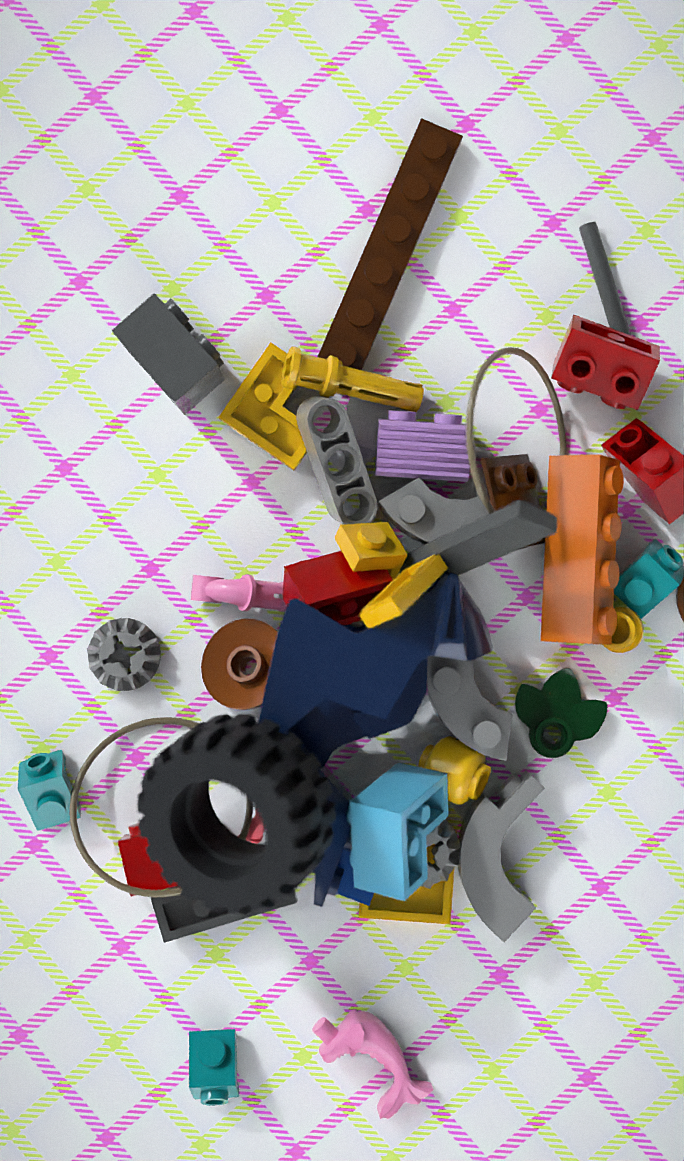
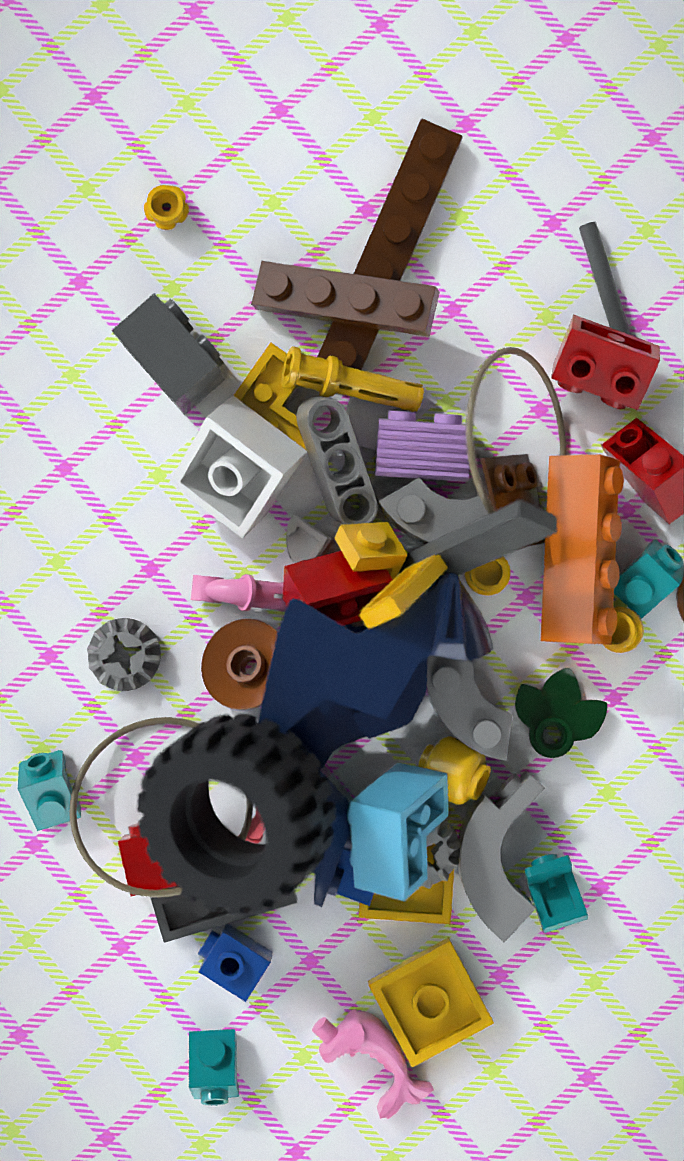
(166, 195): none -> yellow plate
(234, 961): none -> blue brick
(237, 466): none -> white brick
(304, 540): none -> white tile
(346, 298): none -> reddish brown plate
(430, 1002): none -> yellow plate
(490, 577): none -> yellow plate
(555, 892): none -> teal bracket

